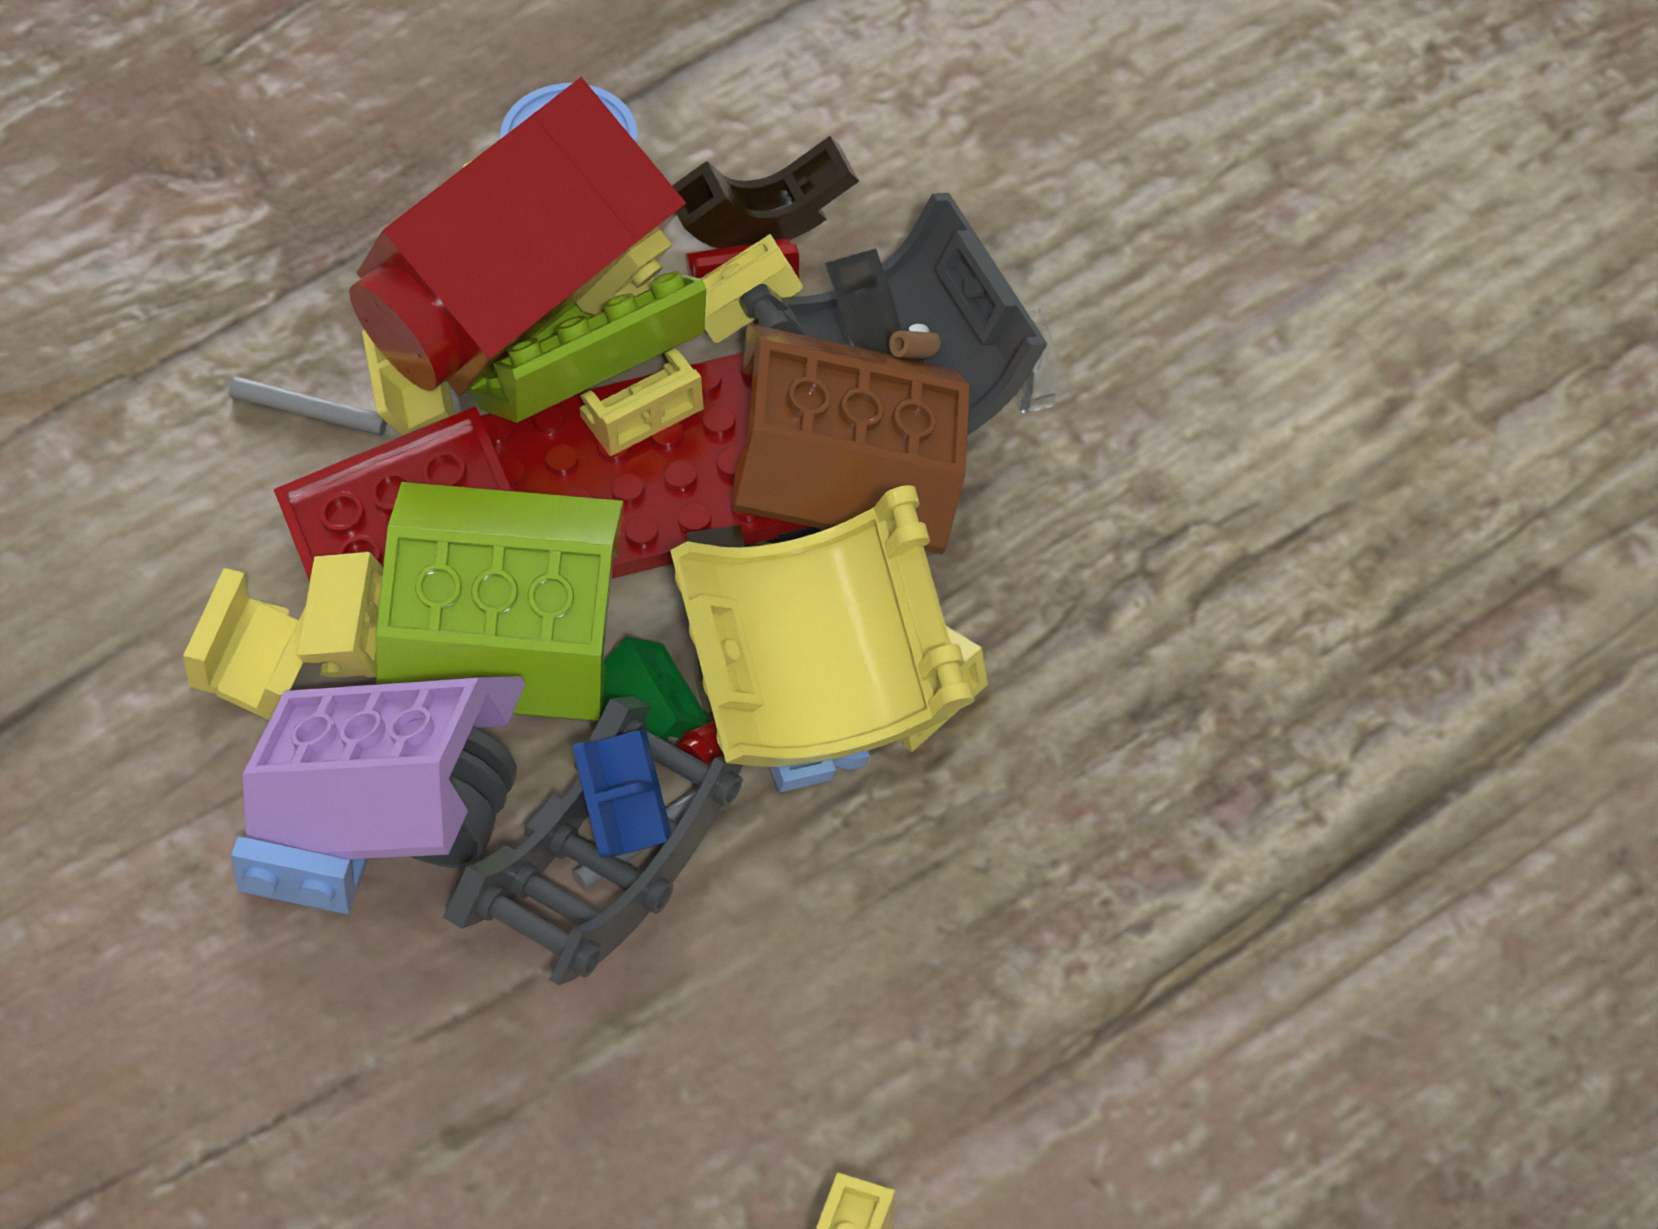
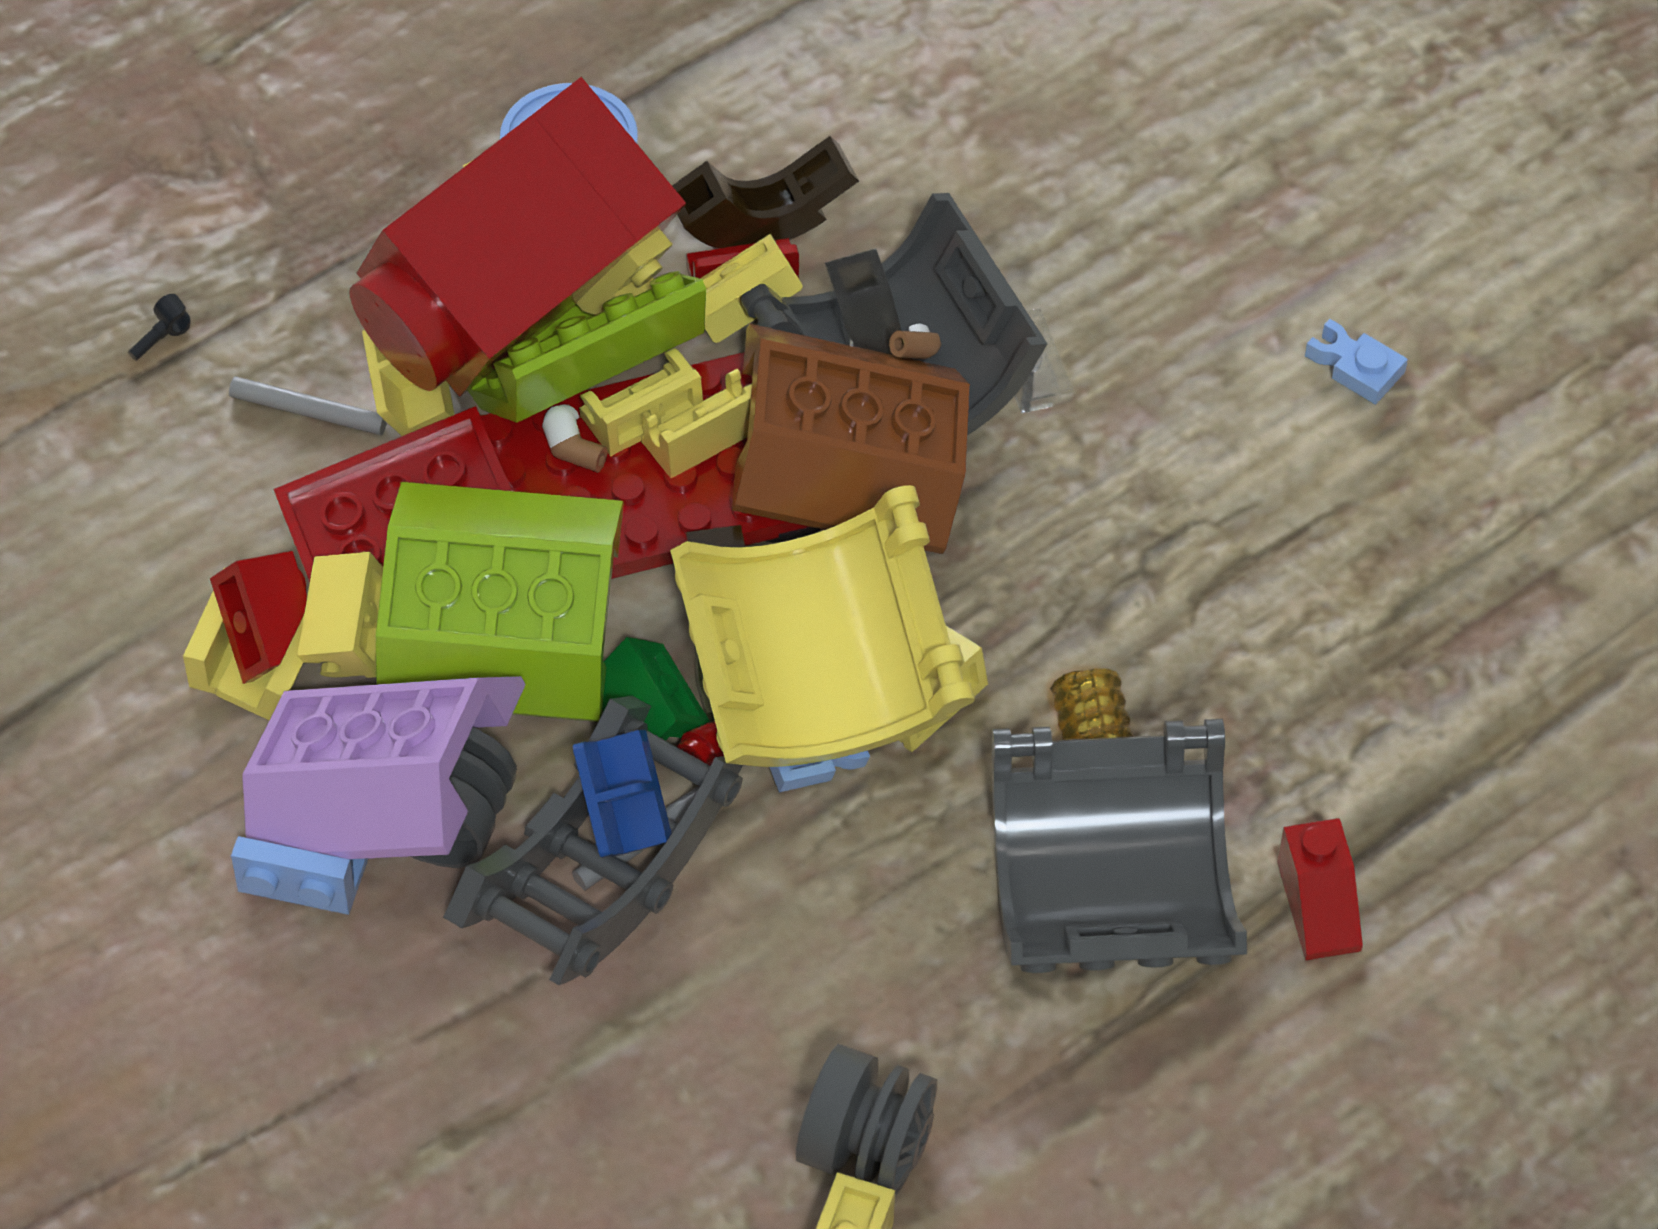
(172, 321): none -> black hand
(260, 609): none -> red slope
(565, 439): none -> arm
(700, 429): none -> light yellow hinge
(868, 1120): none -> dark grey wheel
(1091, 705): none -> clear yellow piece
(1113, 849): none -> dark grey hinge
(1321, 888): none -> red slope
(1359, 365): none -> light blue plate

